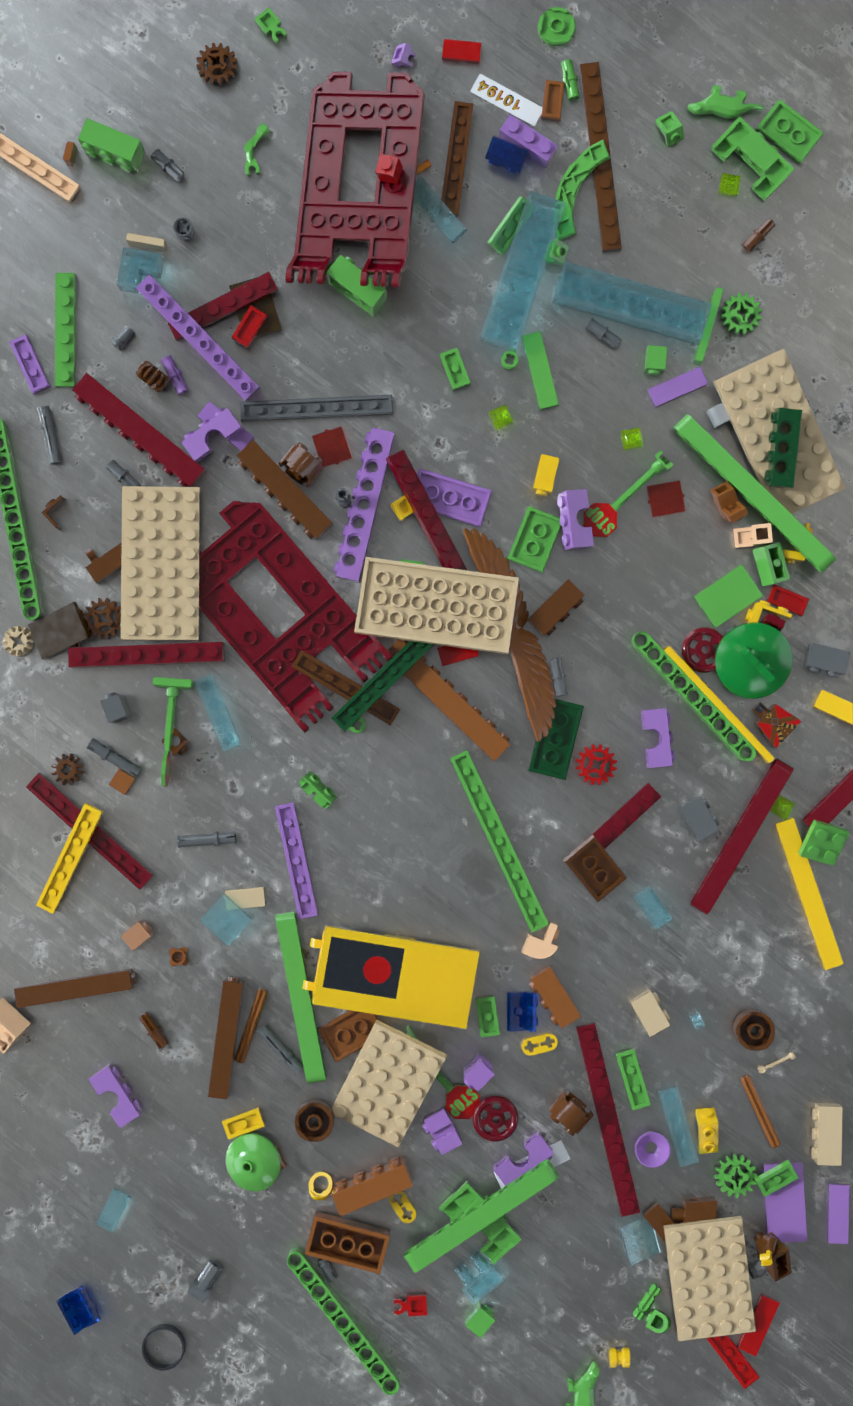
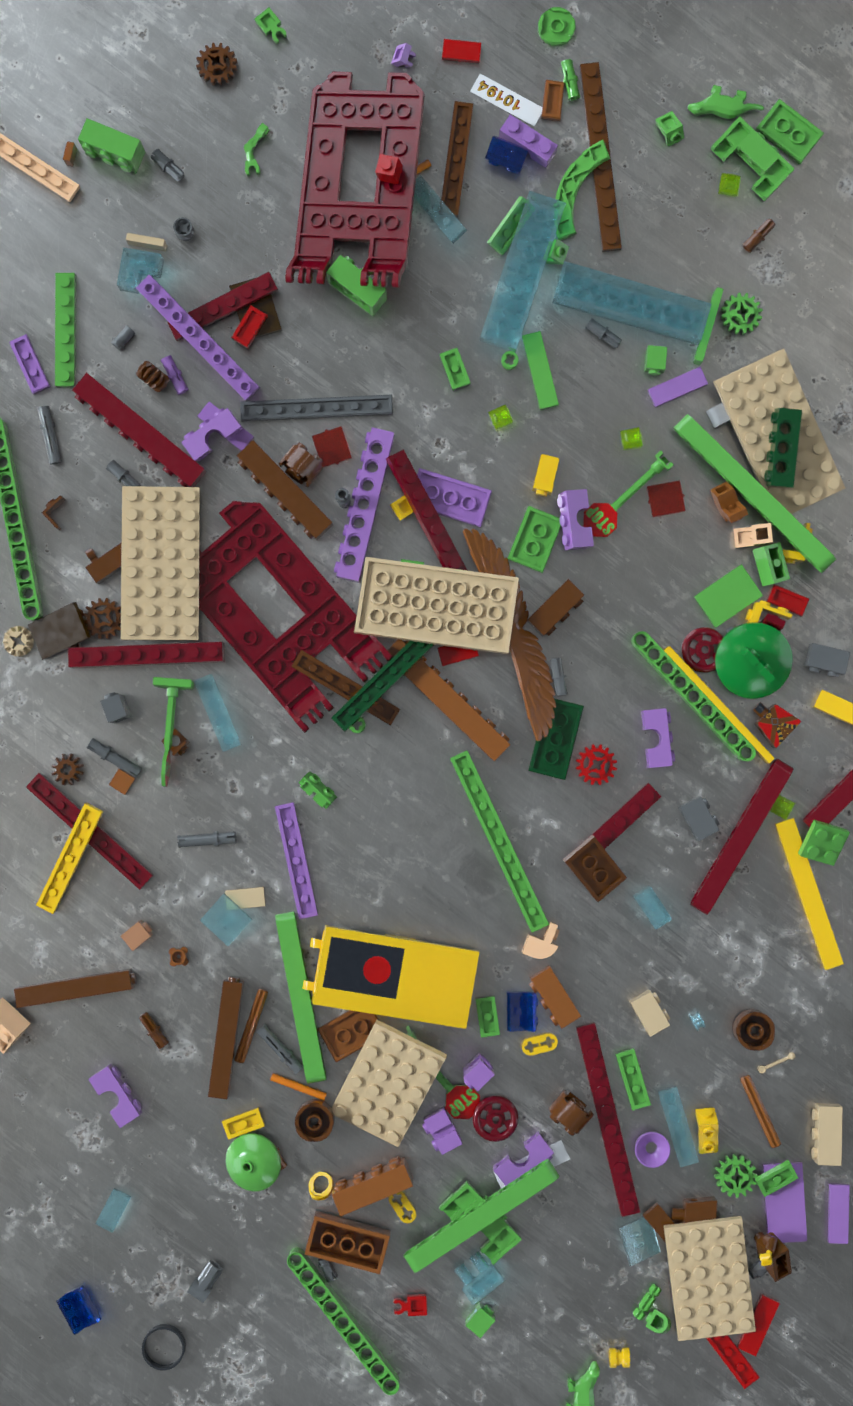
(298, 1086): none -> orange bar

